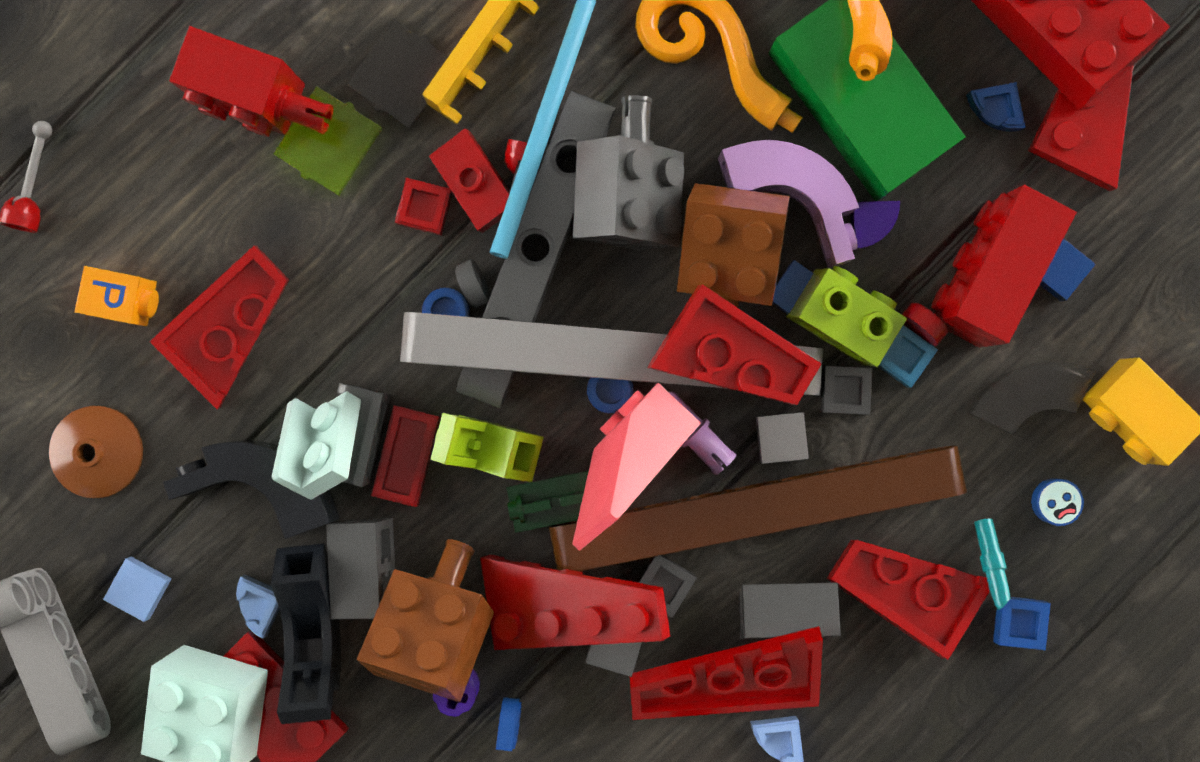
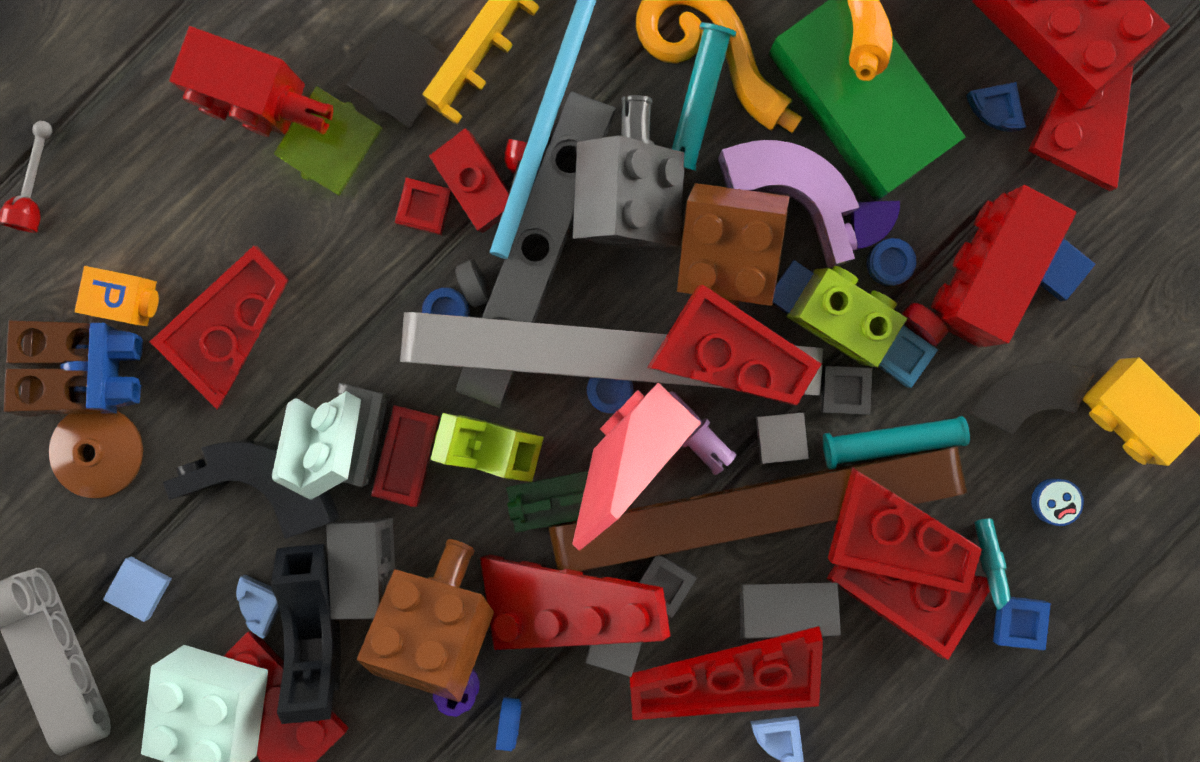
(87, 371): none -> reddish brown hips
(701, 91): none -> teal pin
(891, 262): none -> blue tile
(895, 441): none -> teal pin
(899, 540): none -> red wing

